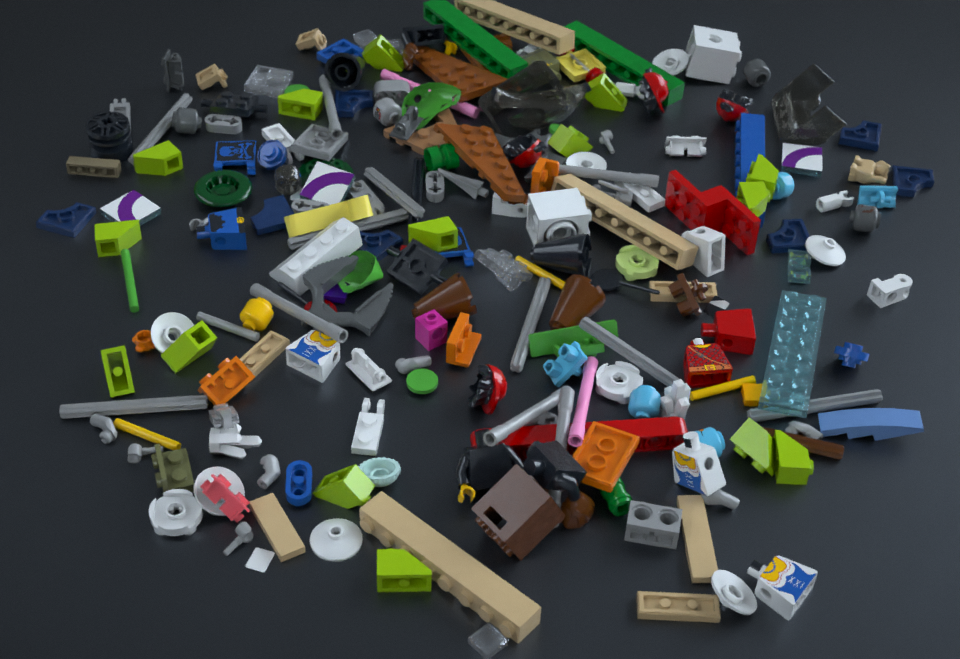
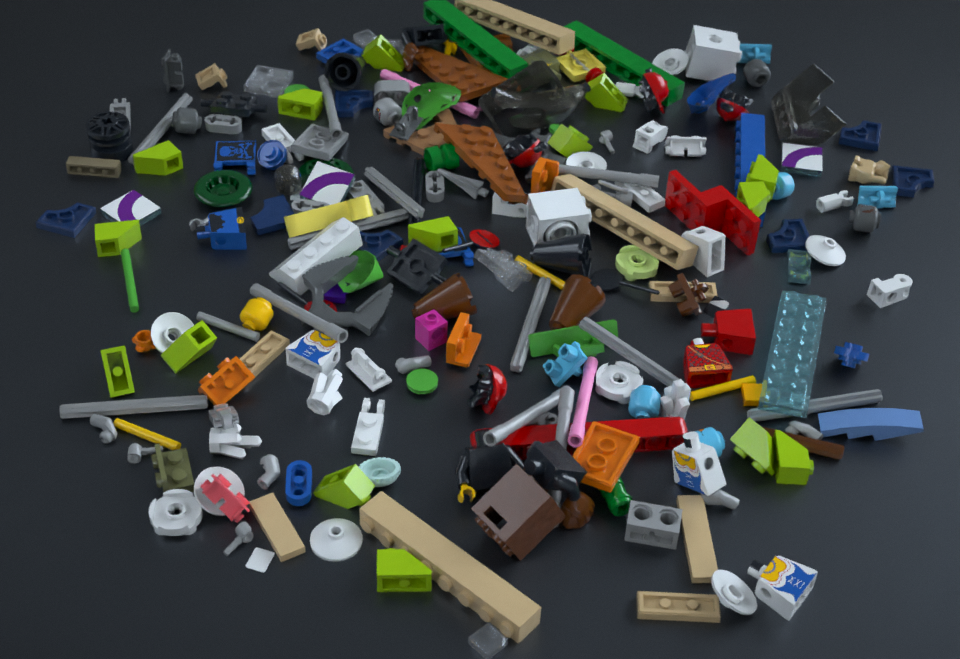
(324, 392): none -> white rock
(480, 238): none -> red piece
(649, 135): none -> white leg
(710, 91): none -> blue piece
(755, 51): none -> medium azure hips

